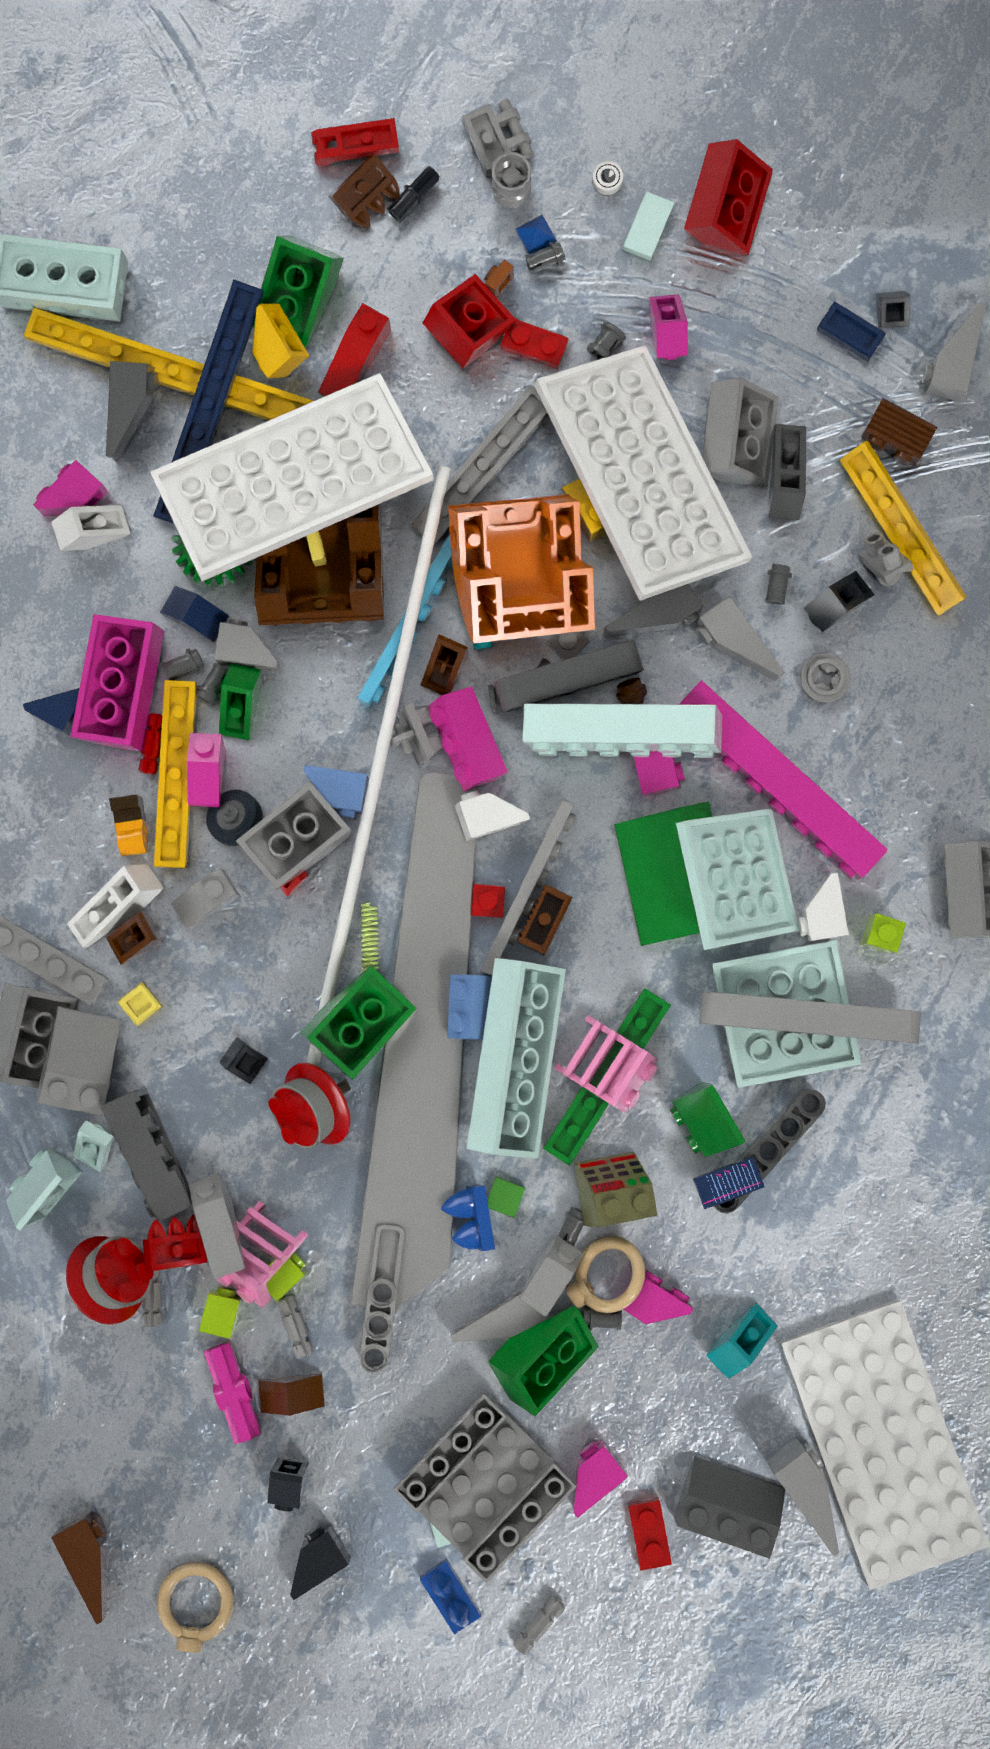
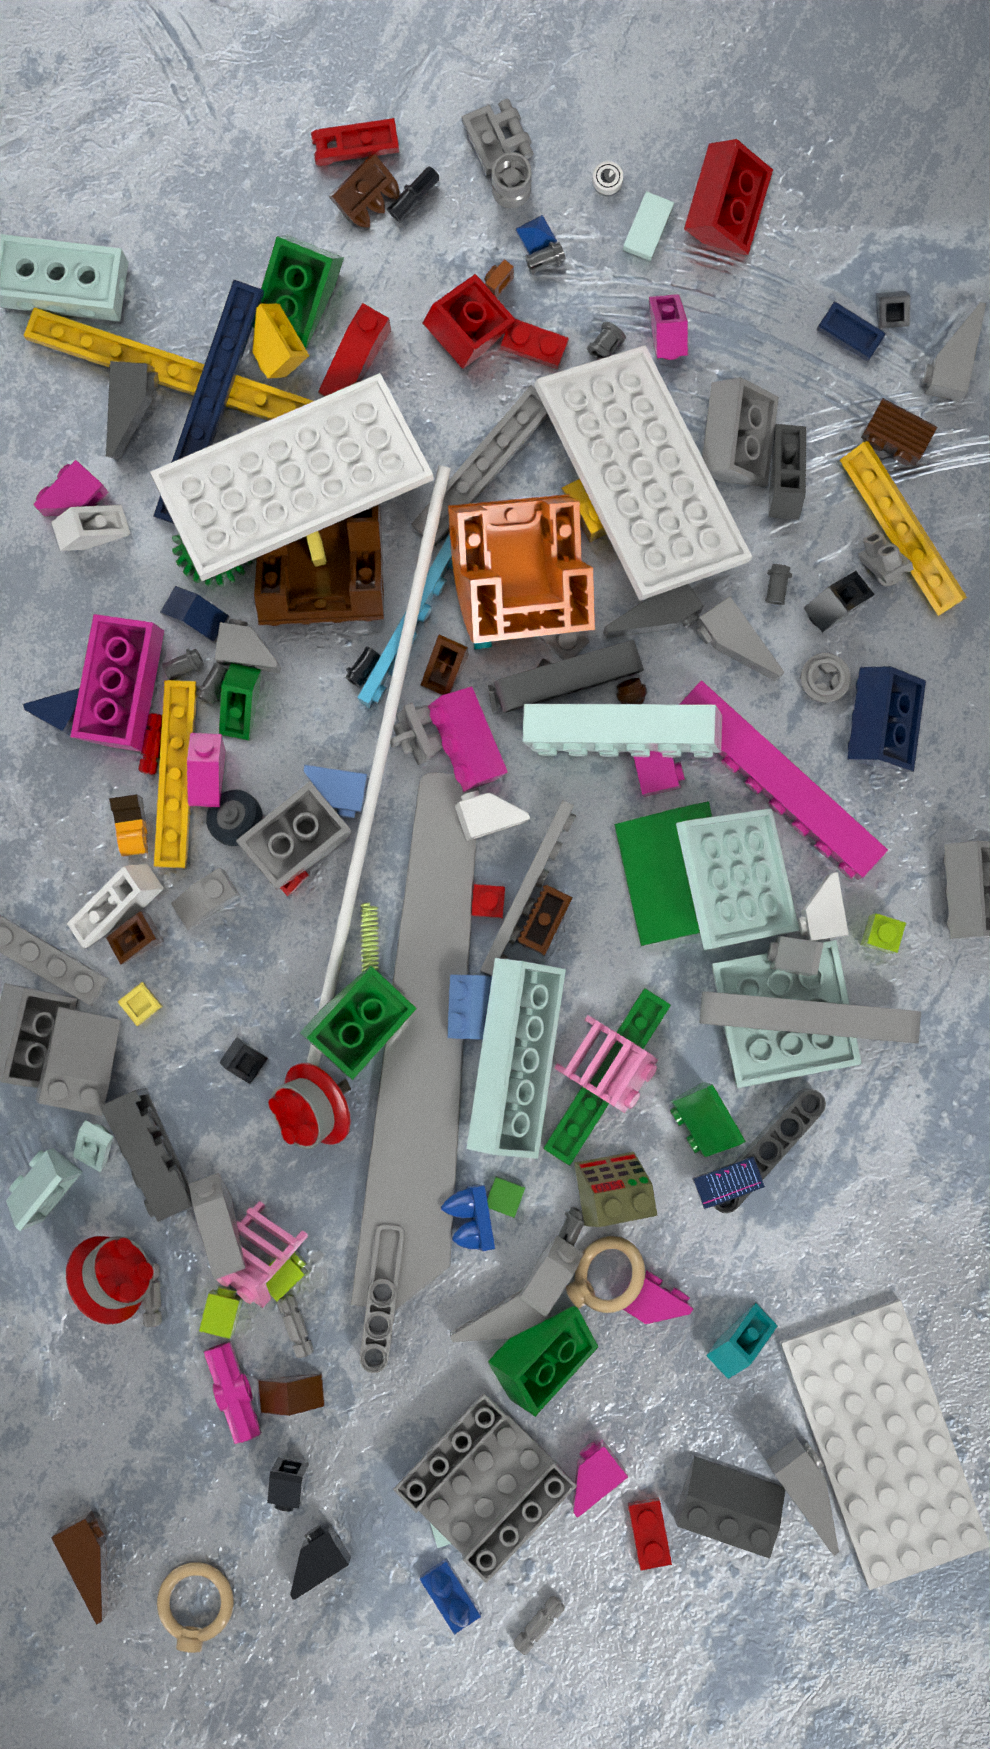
(174, 1247): red plate -> none
(362, 667): none -> black pin
(602, 1320): dark grey pin -> none
(795, 955): none -> light grey slope
(886, 718): none -> dark blue slope

